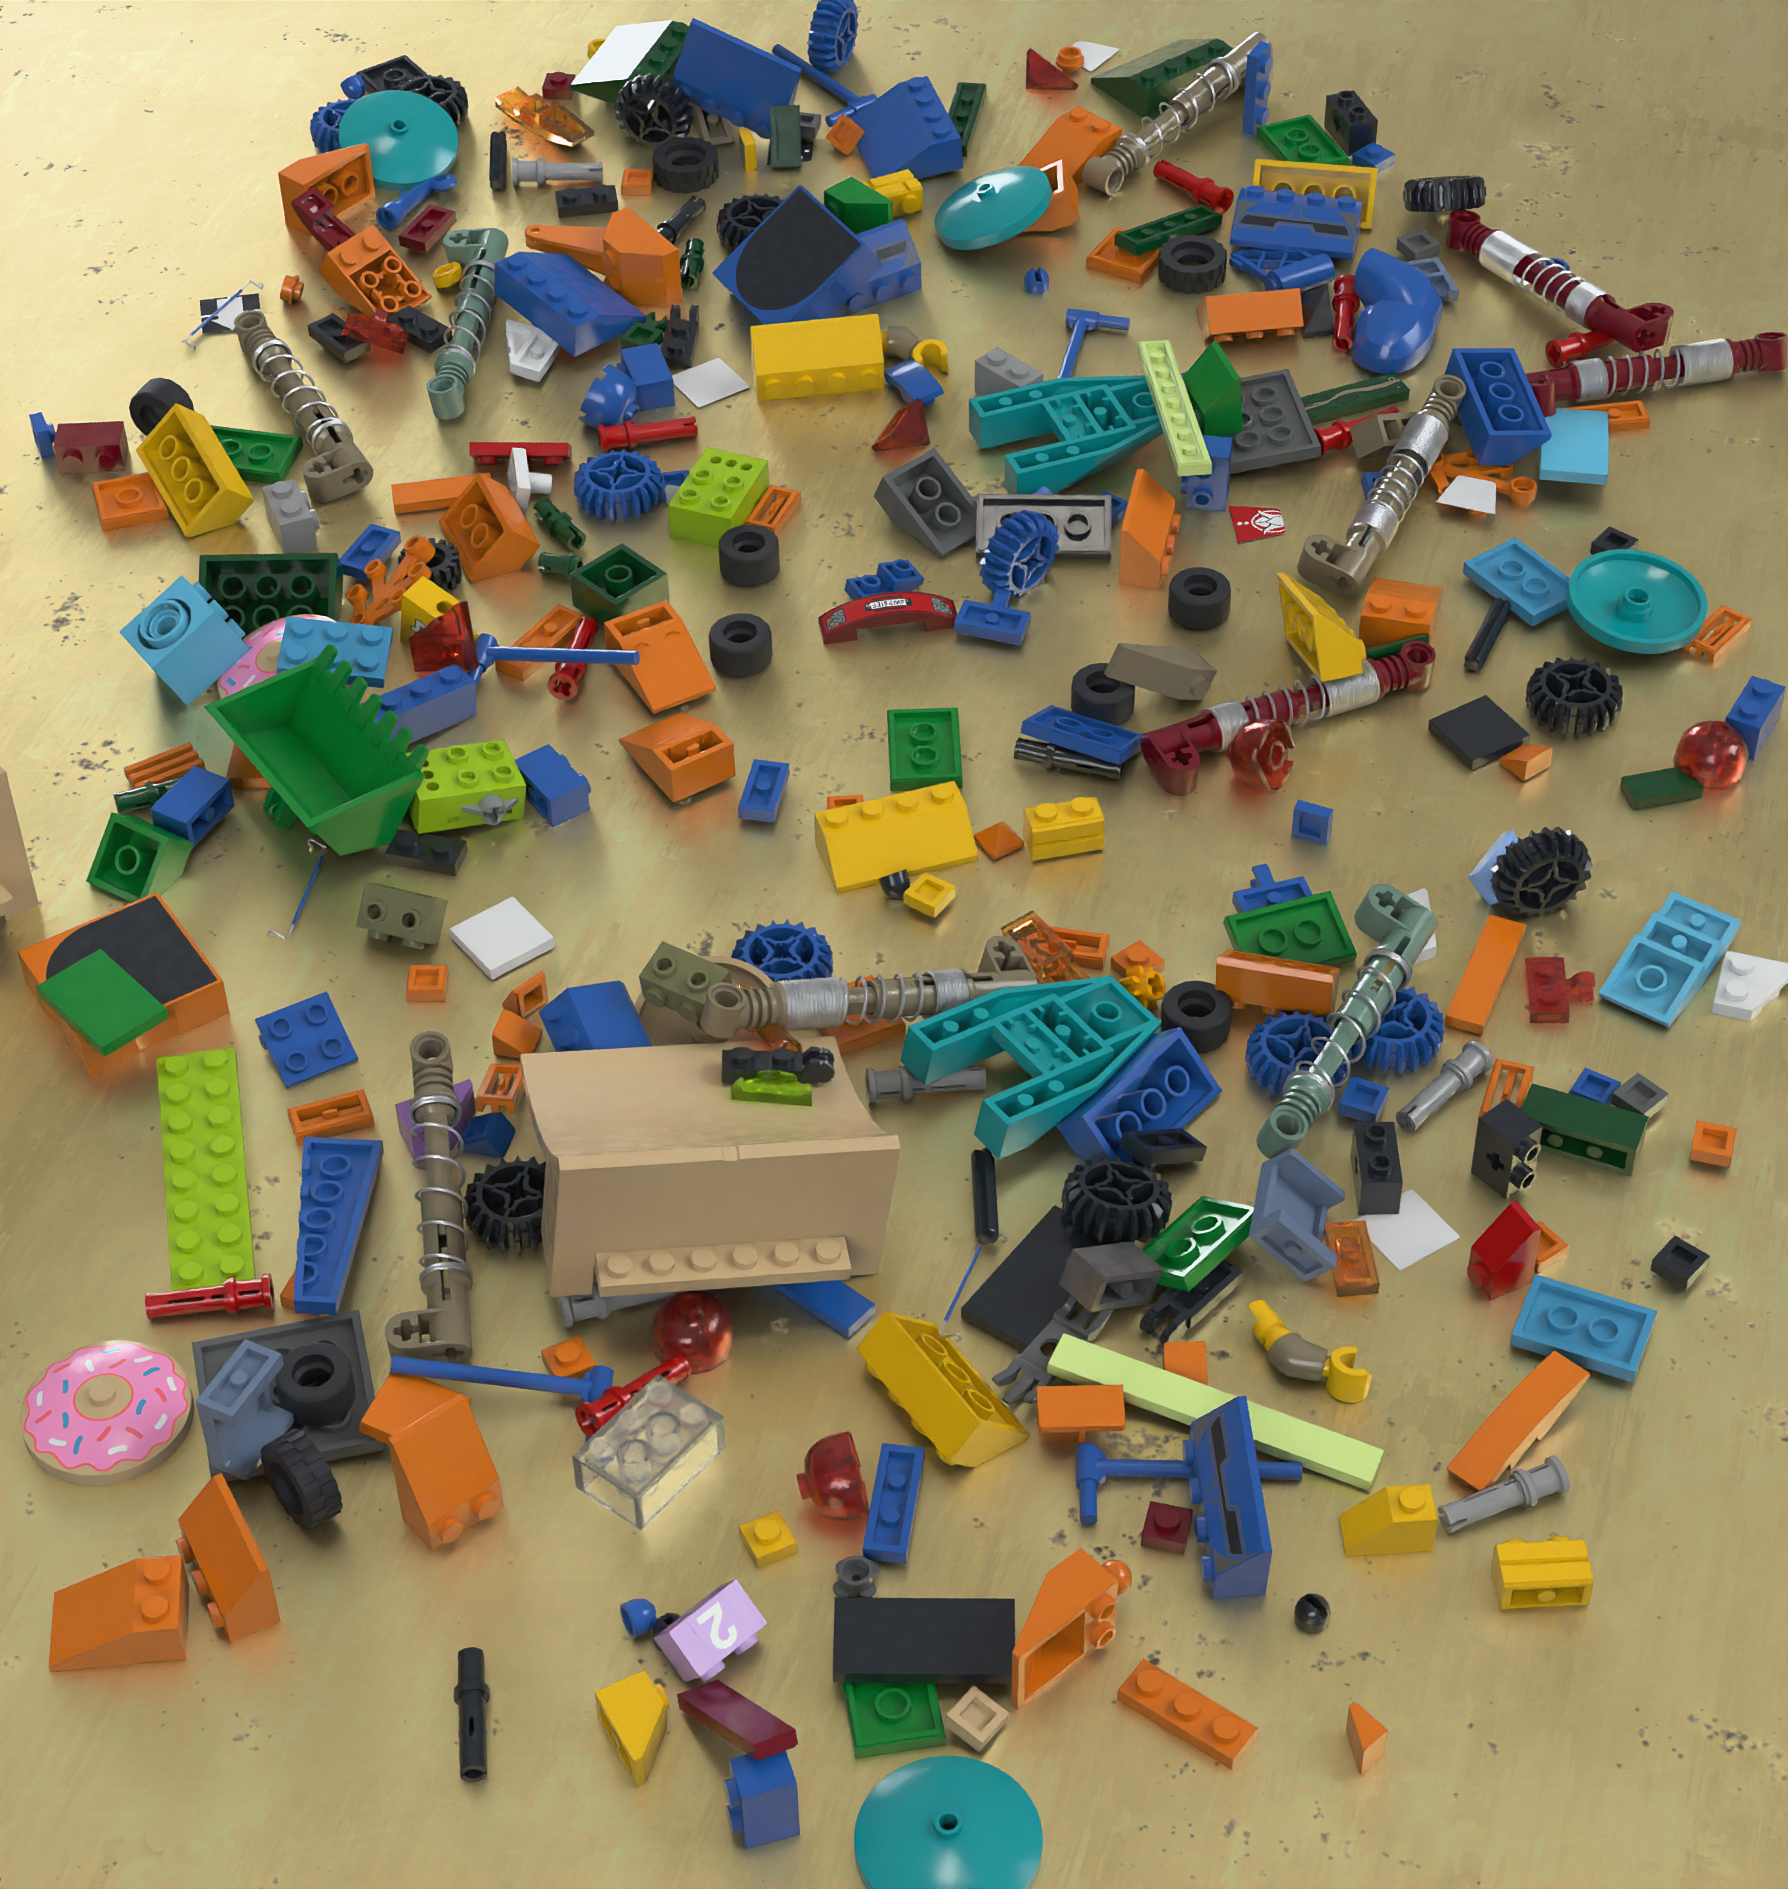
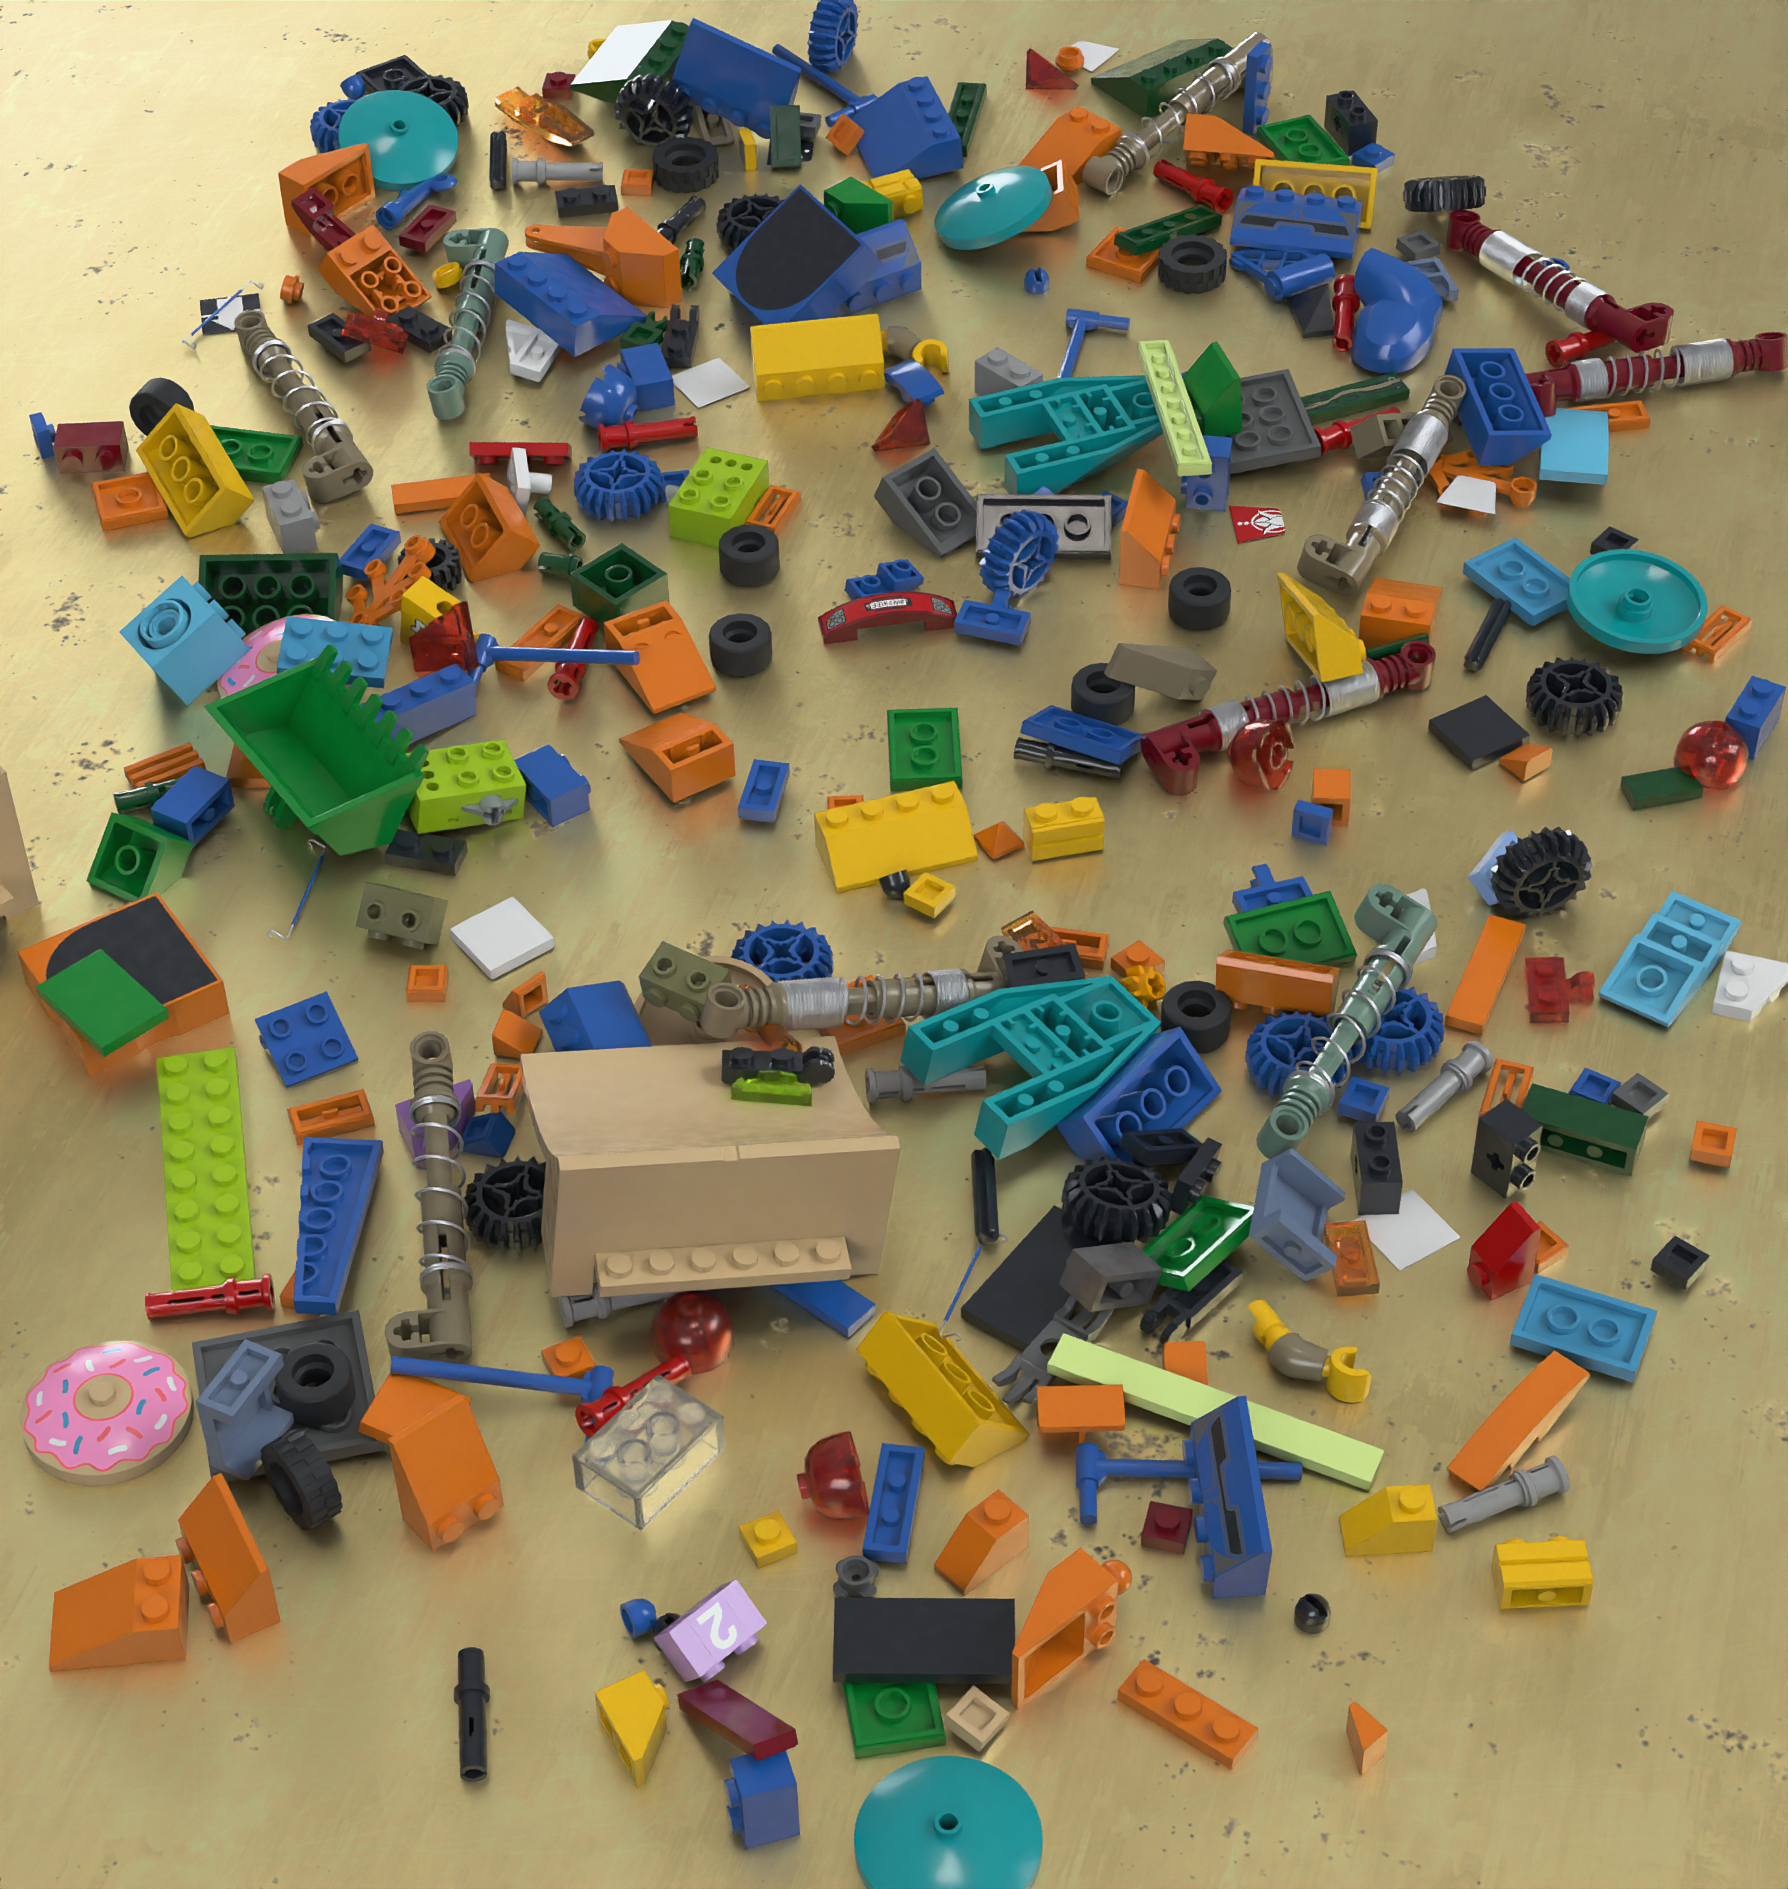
(983, 1542): none -> orange slope
(1041, 966): none -> black plate
(1192, 1181): none -> black plate
(1217, 142): none -> orange slope
(1250, 315): orange slope -> none
(1333, 790): none -> orange brick

